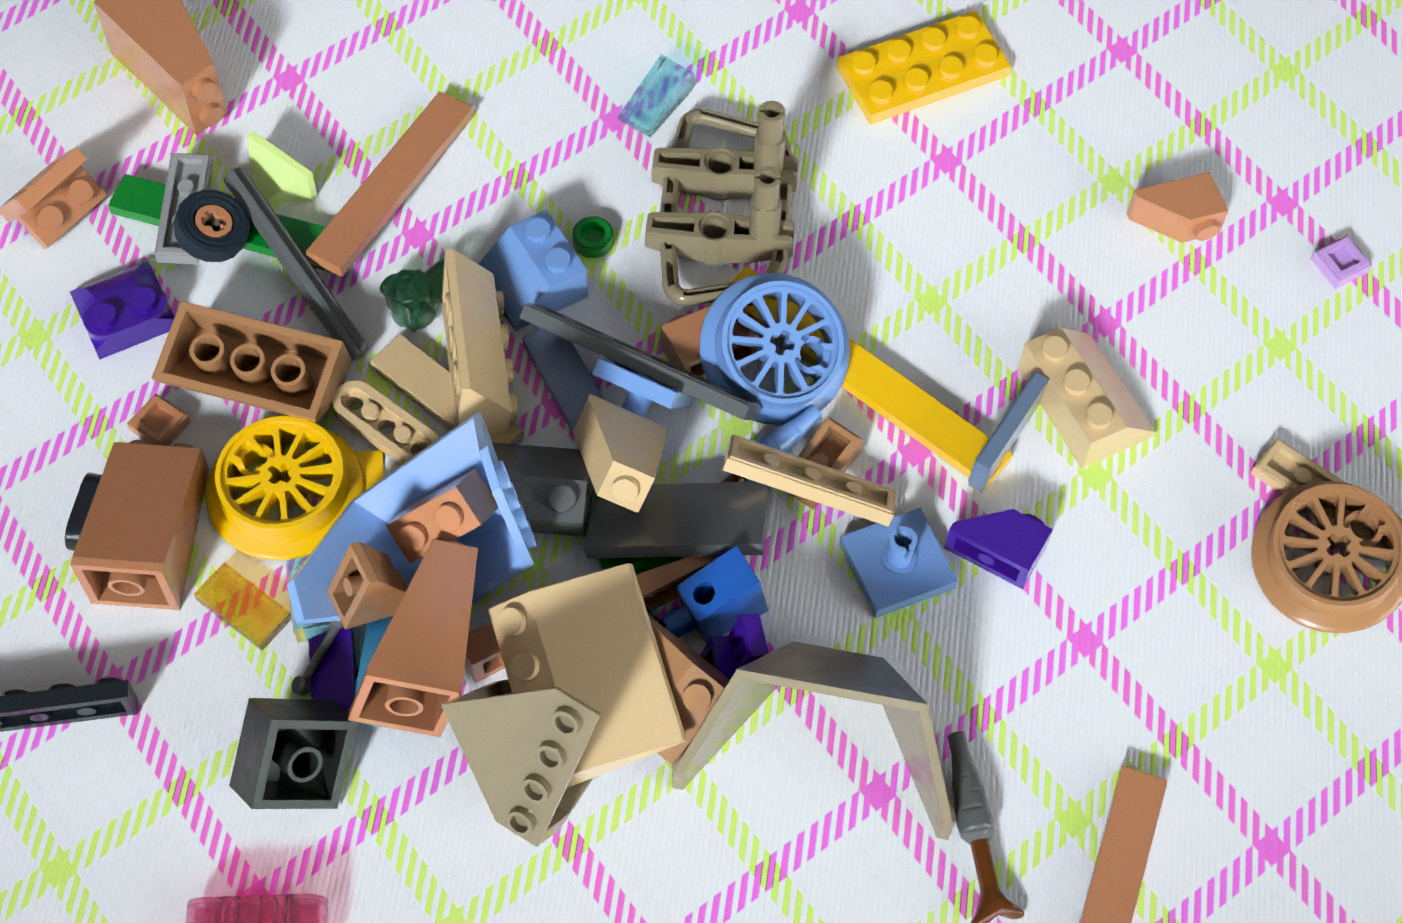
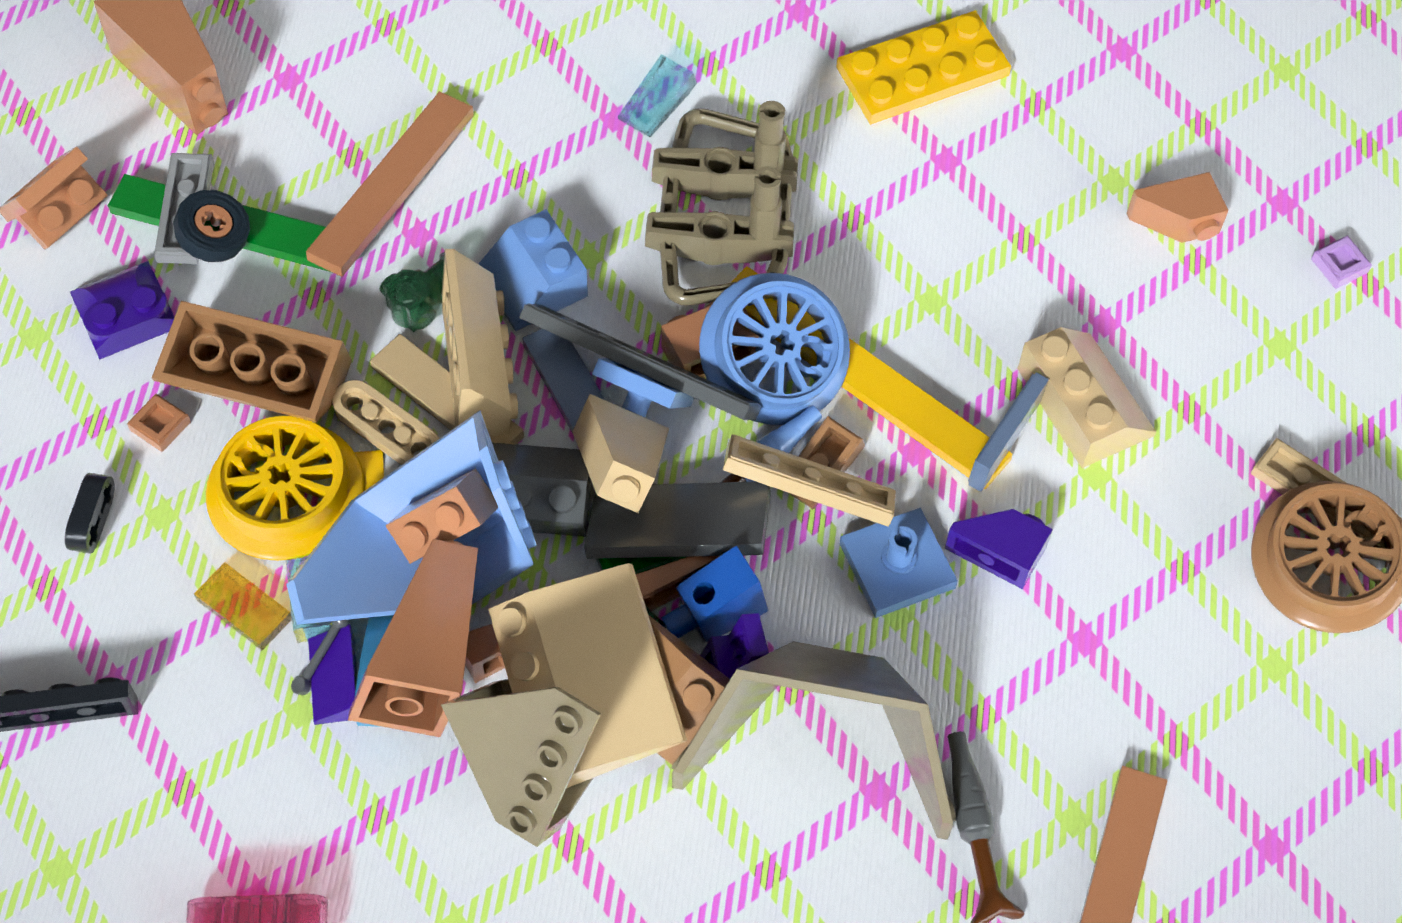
(142, 526): nougat slope -> none
(278, 174): yellowish green slope -> none
(292, 754): pearl dark grey slope -> none
(295, 262): dark grey axle -> none
(365, 586): medium nougat slope -> none
(592, 237): green tile -> none

